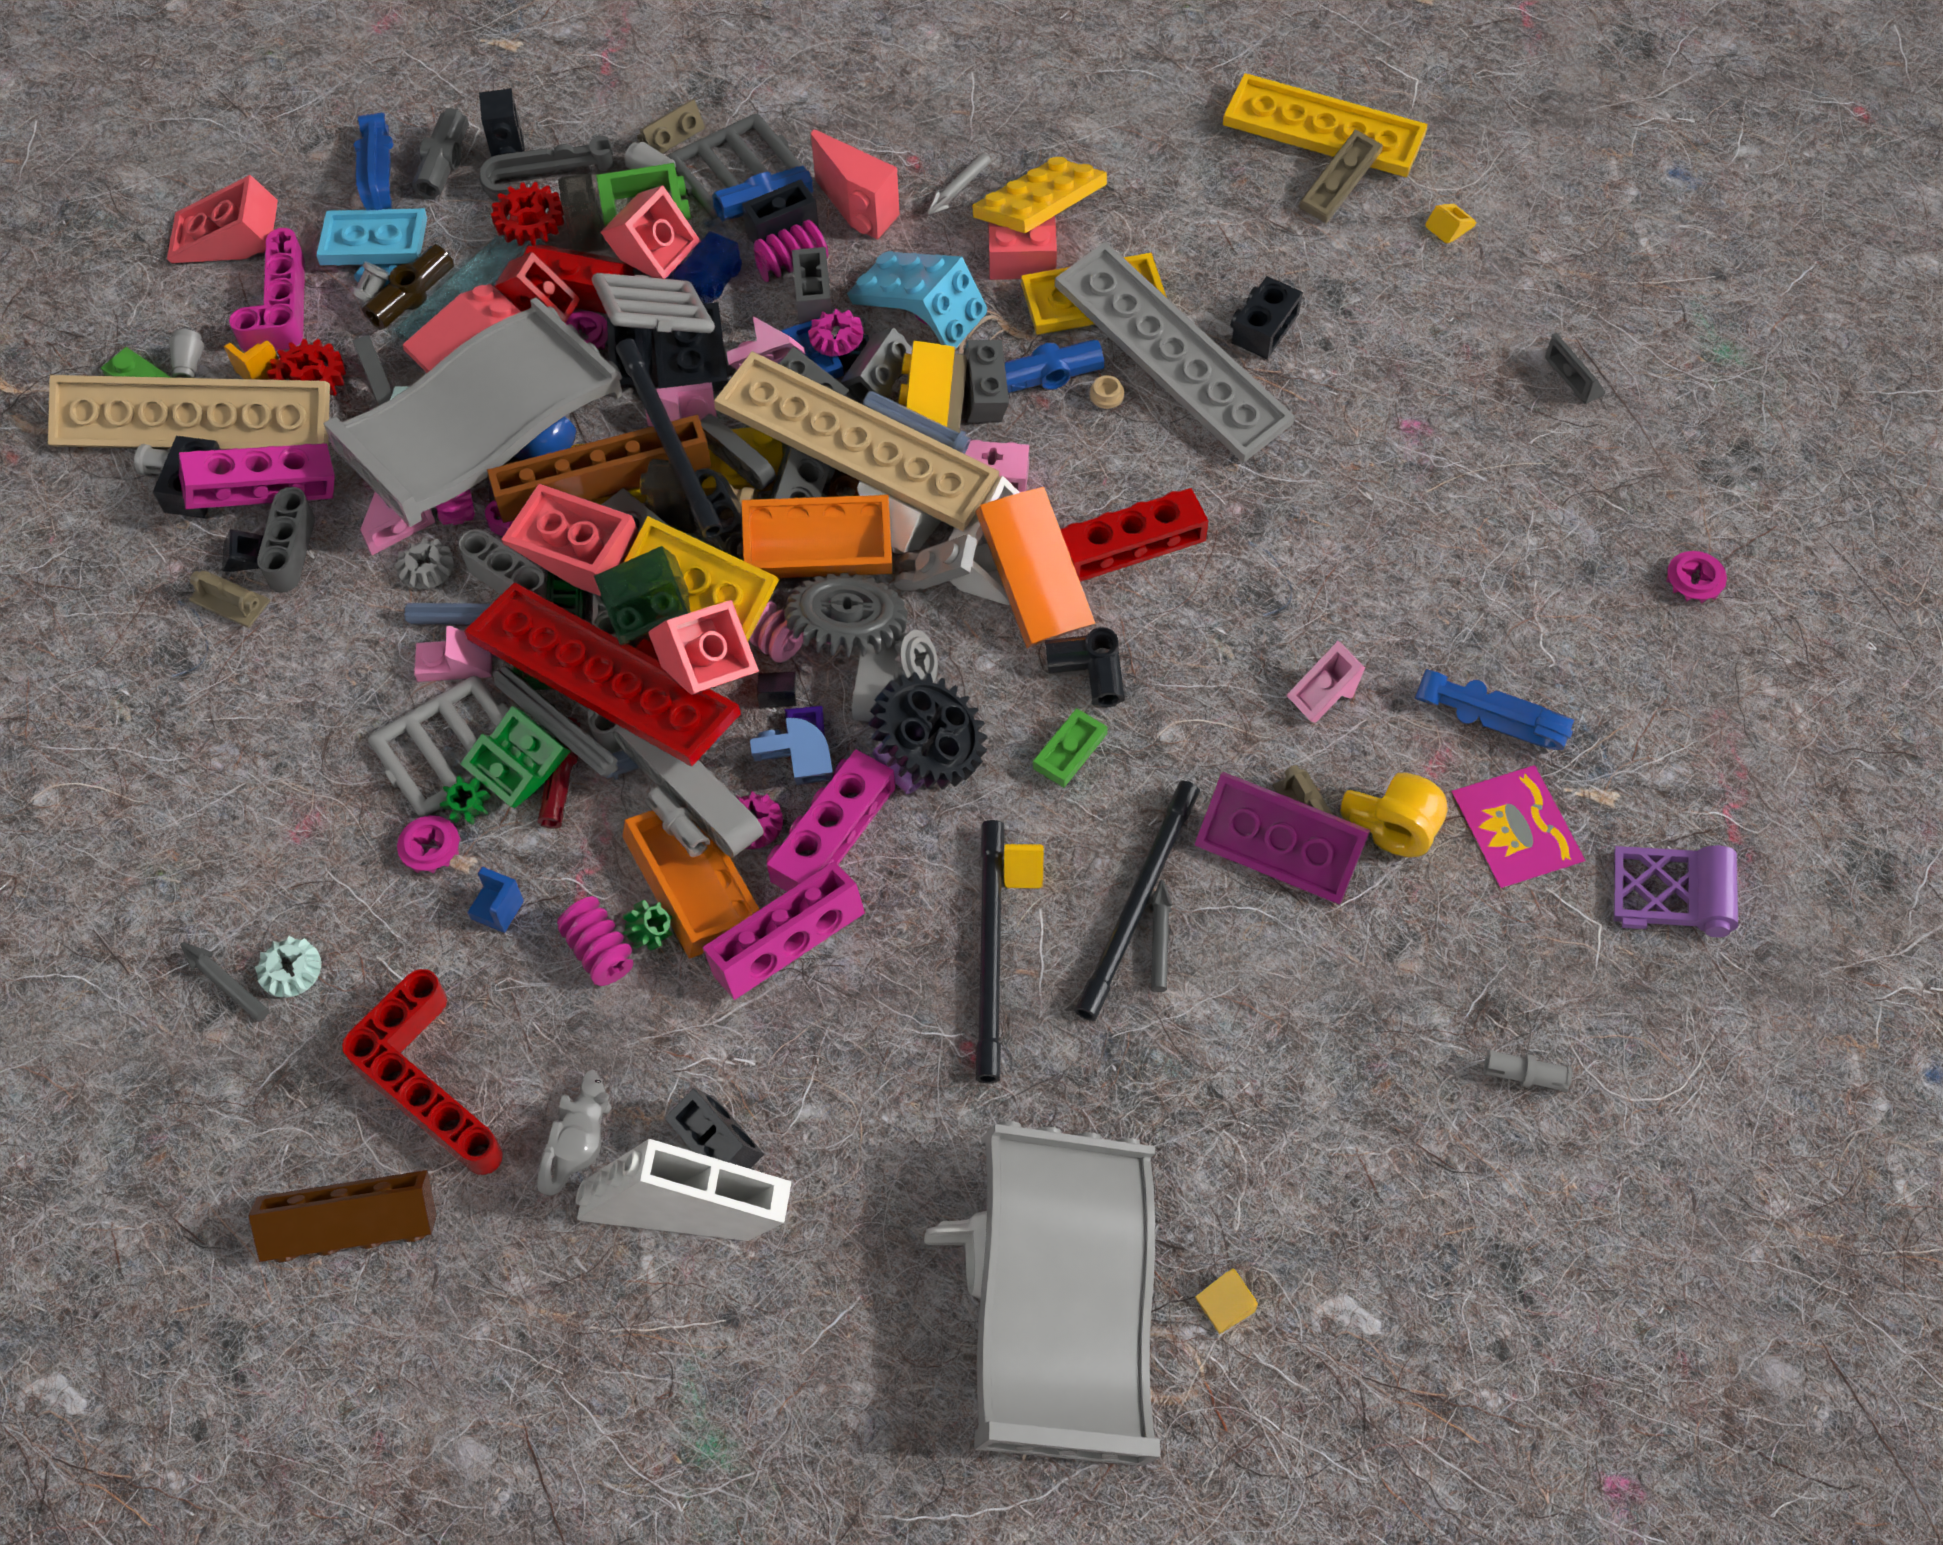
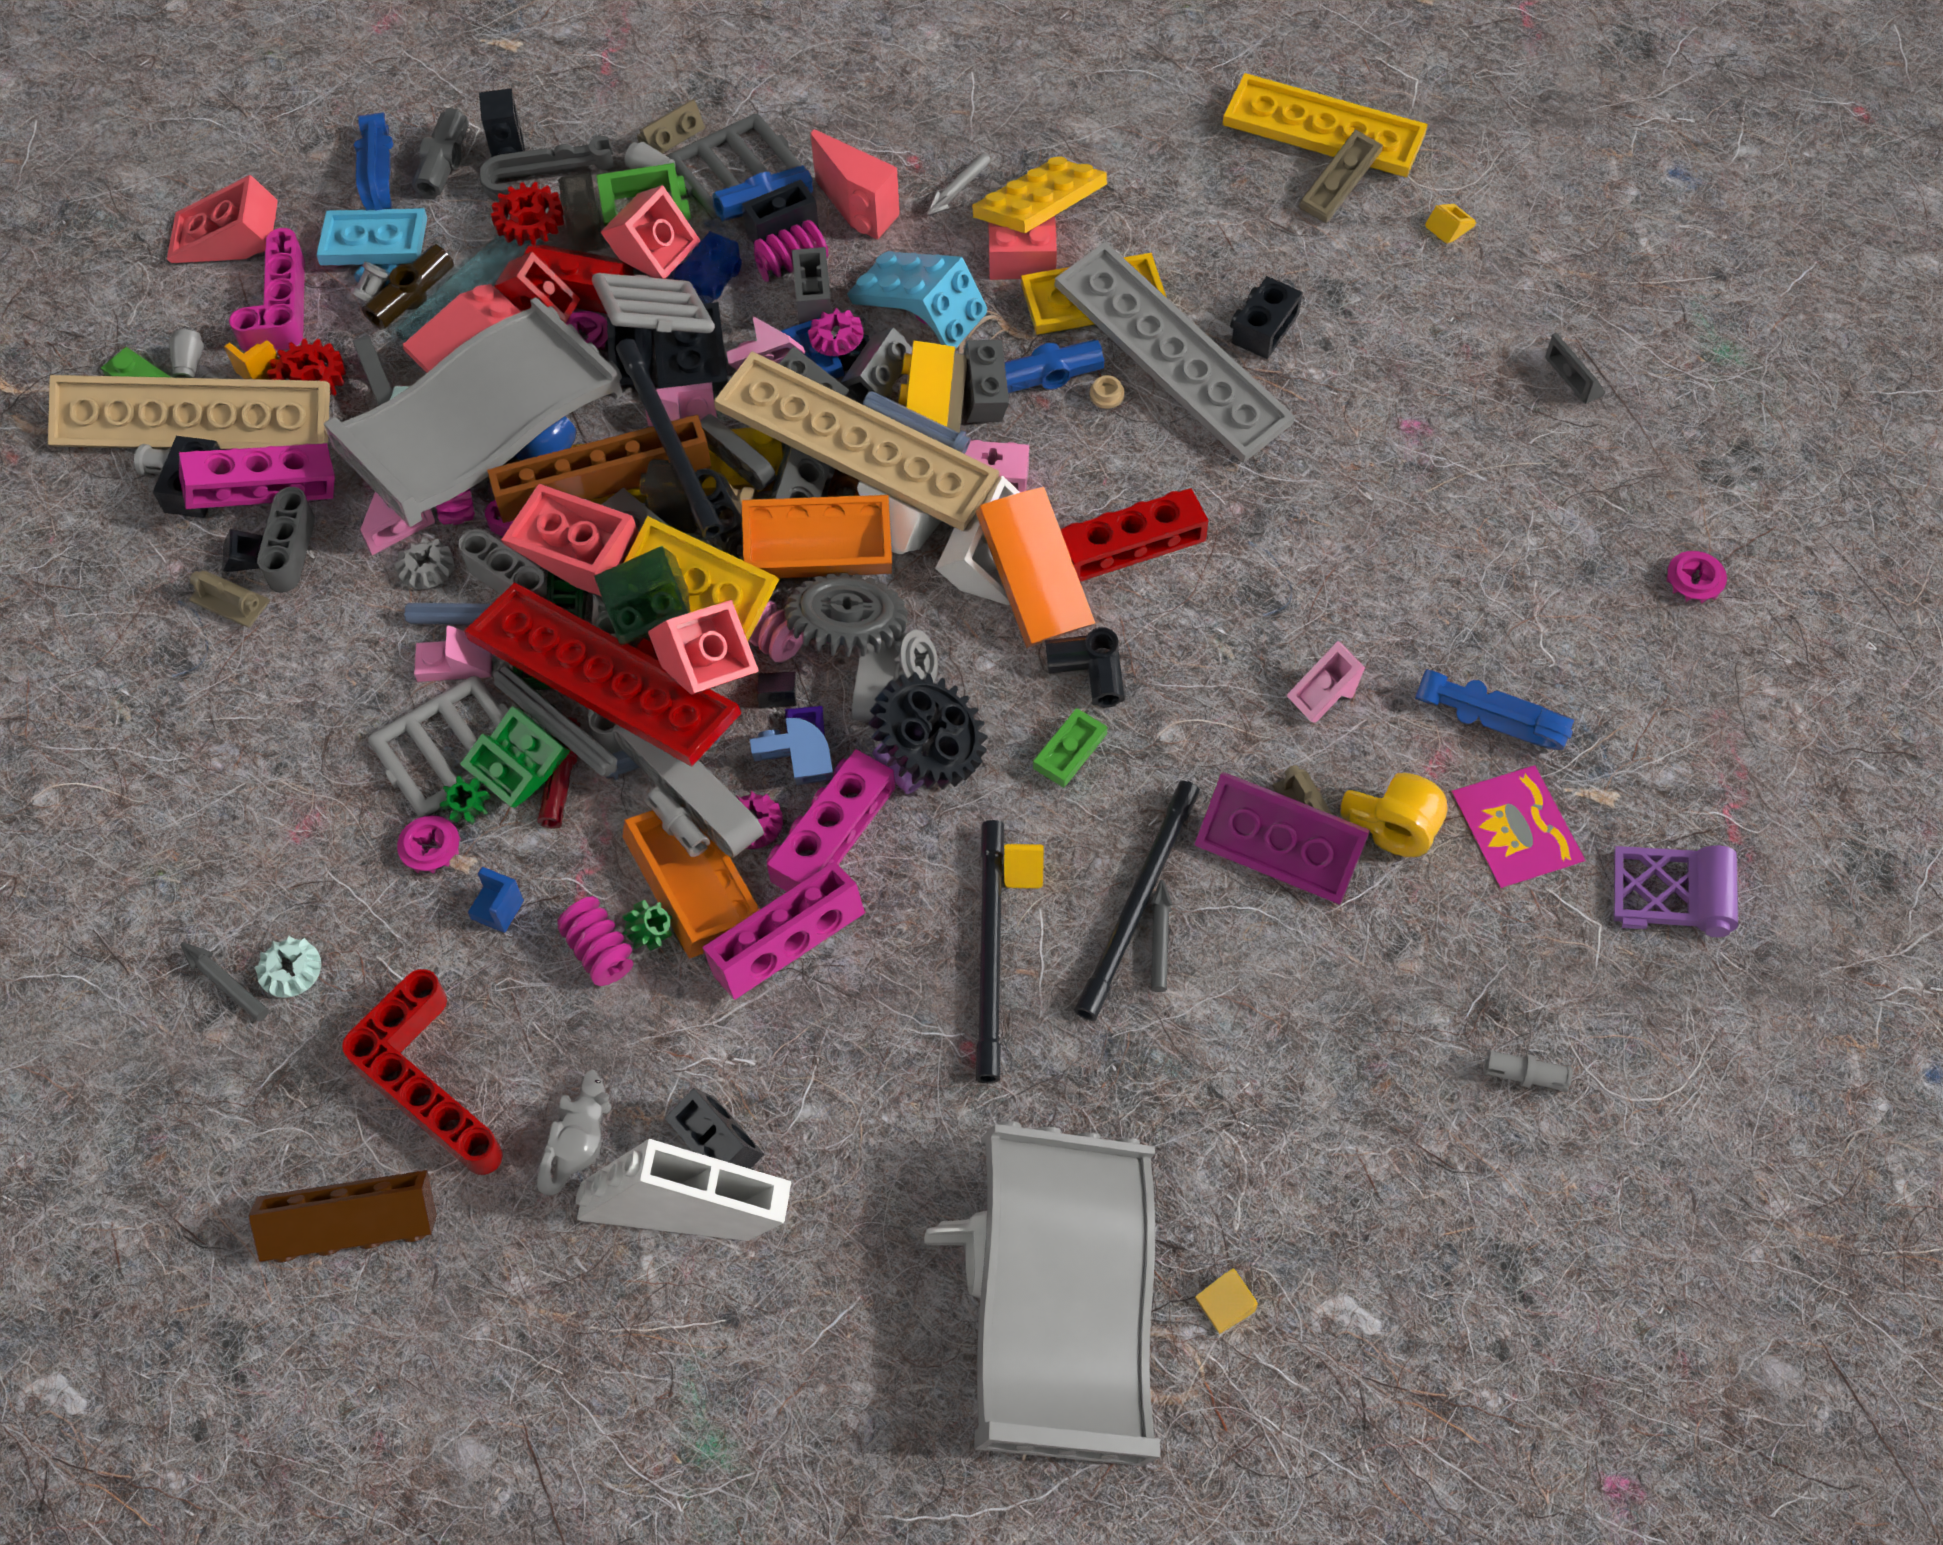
(936, 564): light grey hinge -> none

